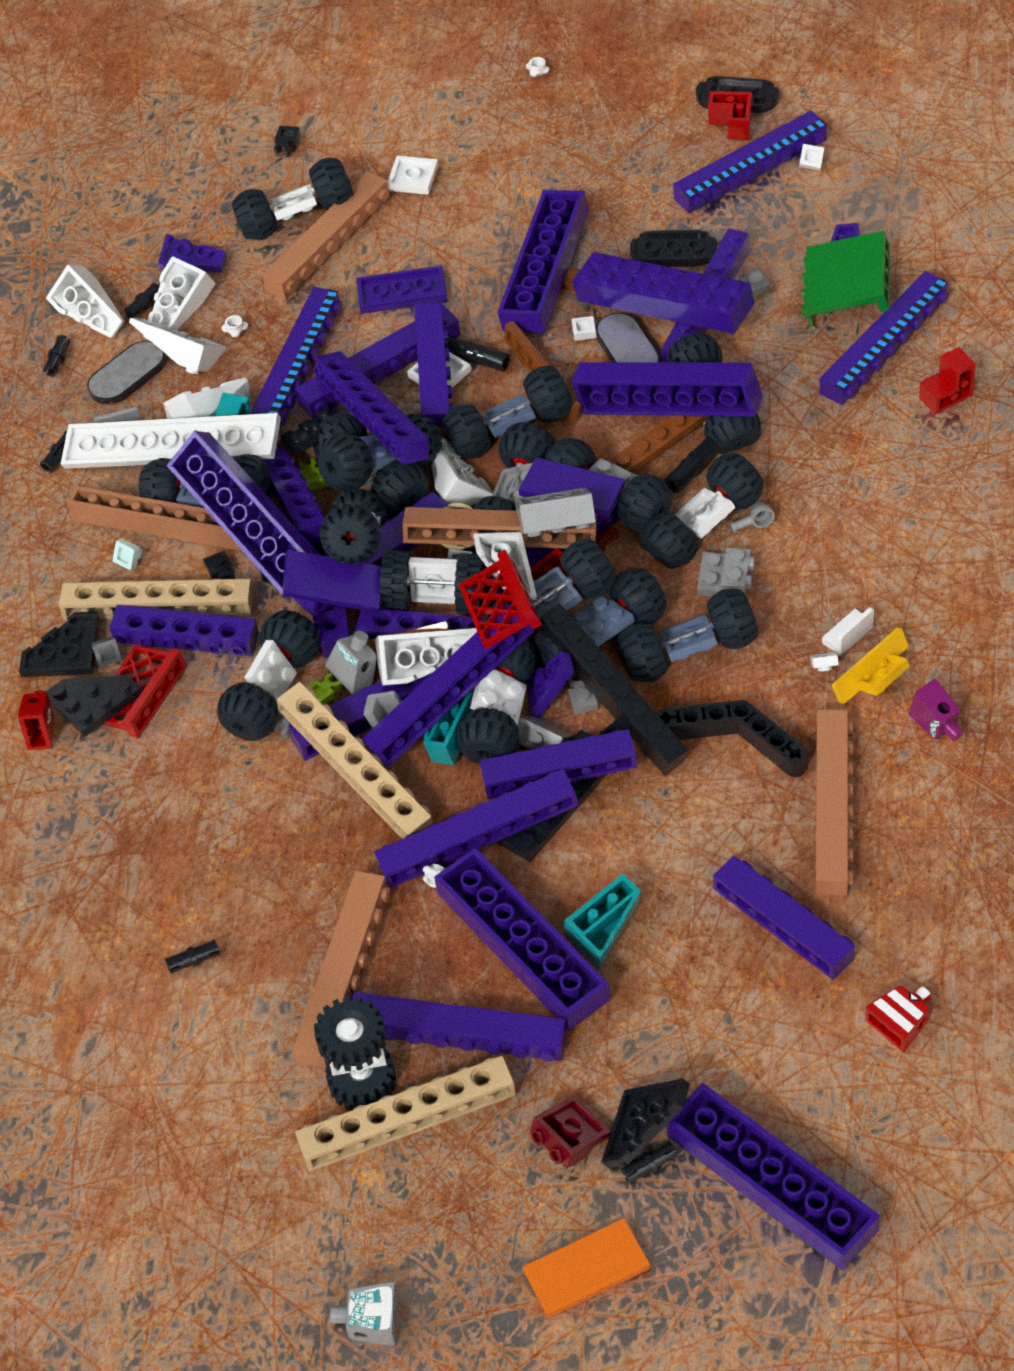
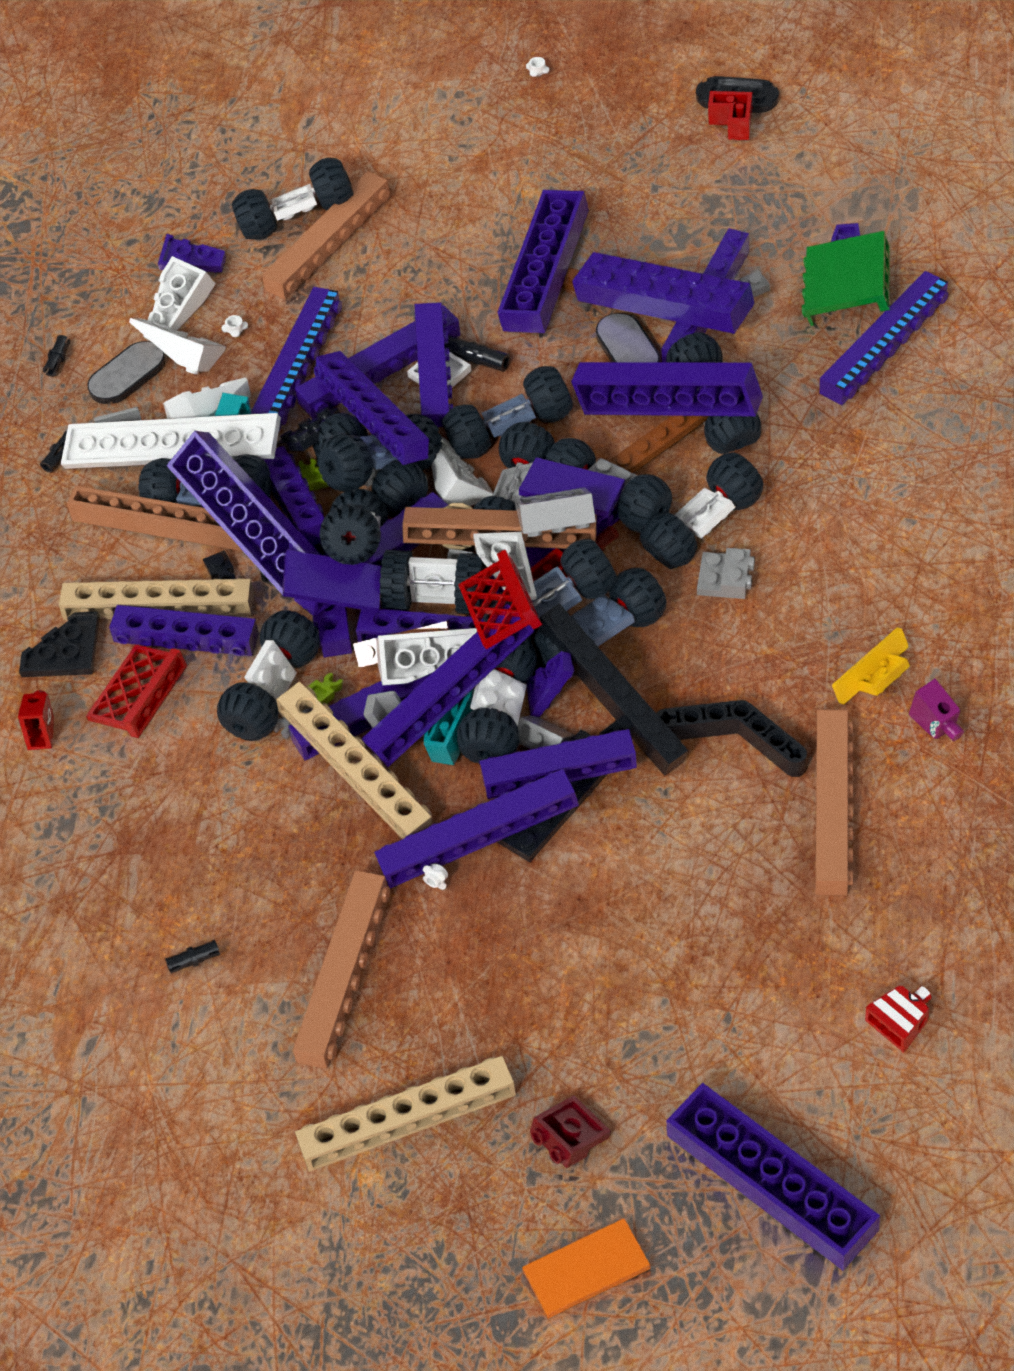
(84, 299): white wedge -> none
(92, 701): black plate -> none
(106, 651): dark grey tile -> none
(127, 554): light aqua tile -> none
(142, 301): black pin -> none
(286, 138): black plate -> none
(352, 1045): black plate -> none
(353, 662): light grey torso -> none
(369, 1314): torso -> none
(401, 289): dark purple tile -> none
(412, 175): white plate -> none
(470, 1027): dark purple brick -> none
(522, 938): dark purple brick -> none
(531, 359): dark orange plate -> none
(581, 697): light grey plate -> none
(583, 328): white plate -> none
(602, 919): teal wedge -> none
(641, 1117): black plate -> none
(649, 1162): black pin -> none
(674, 247): black tile -> none
(692, 464): black axle -> none
(730, 617): black plate -> none
(749, 161): dark purple brick -> none
(760, 516): light grey bar -> none
(784, 917): dark purple brick -> none
(811, 157): white plate -> none
(824, 661): white plate -> none
(849, 631): white panel -> none
(952, 382): red brick -> none

